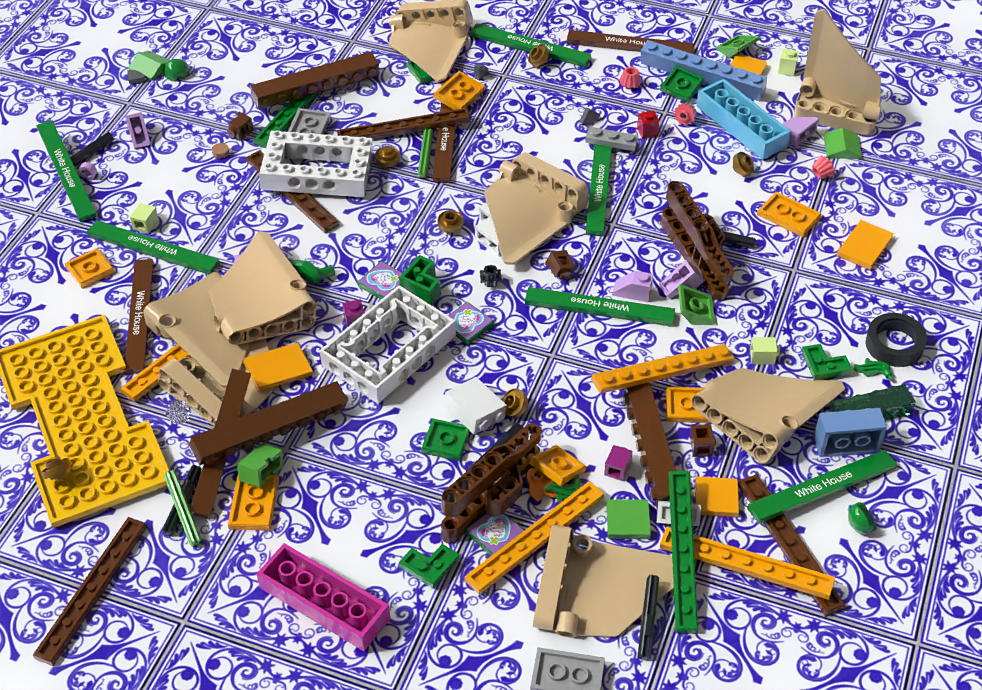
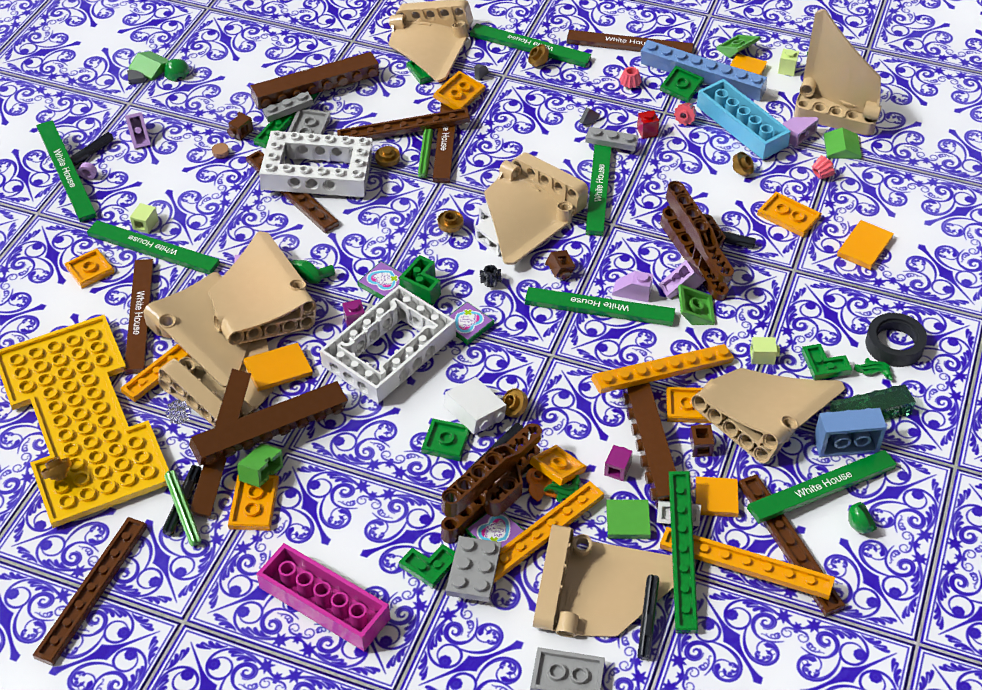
(288, 106): none -> light grey plate
(473, 569): none -> light grey plate

